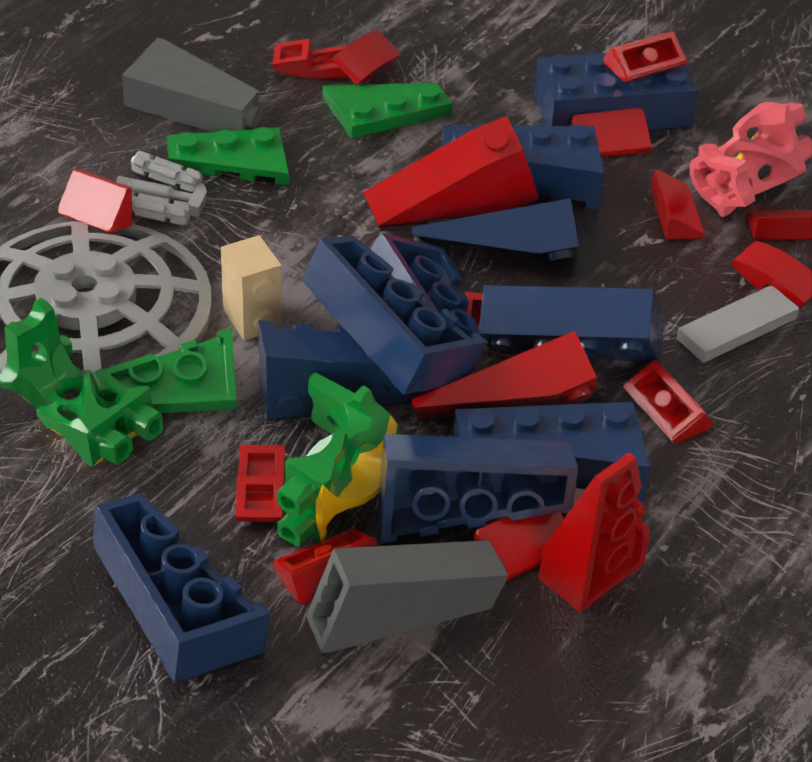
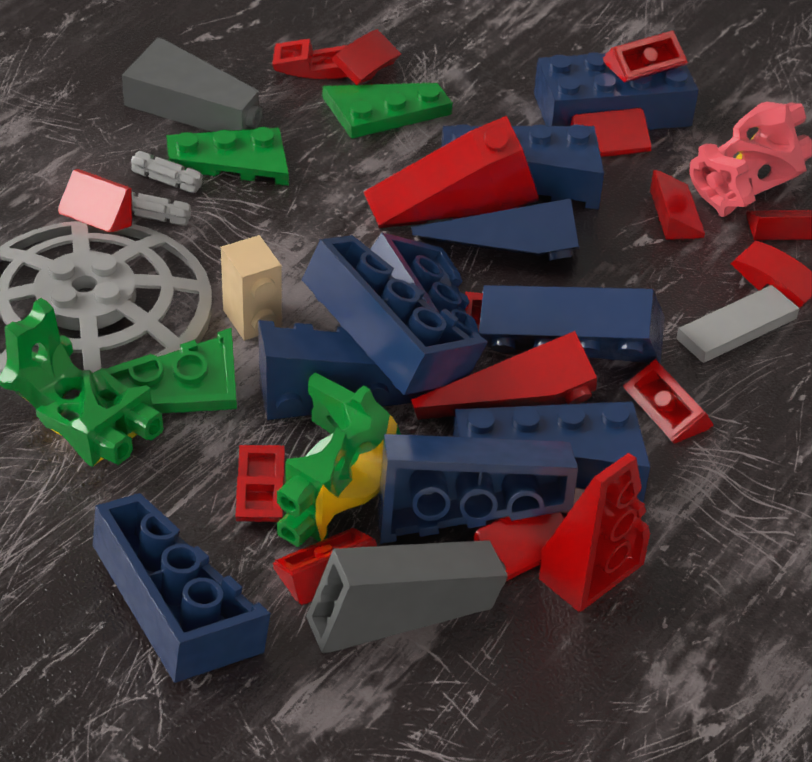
(196, 200): light grey piece -> none

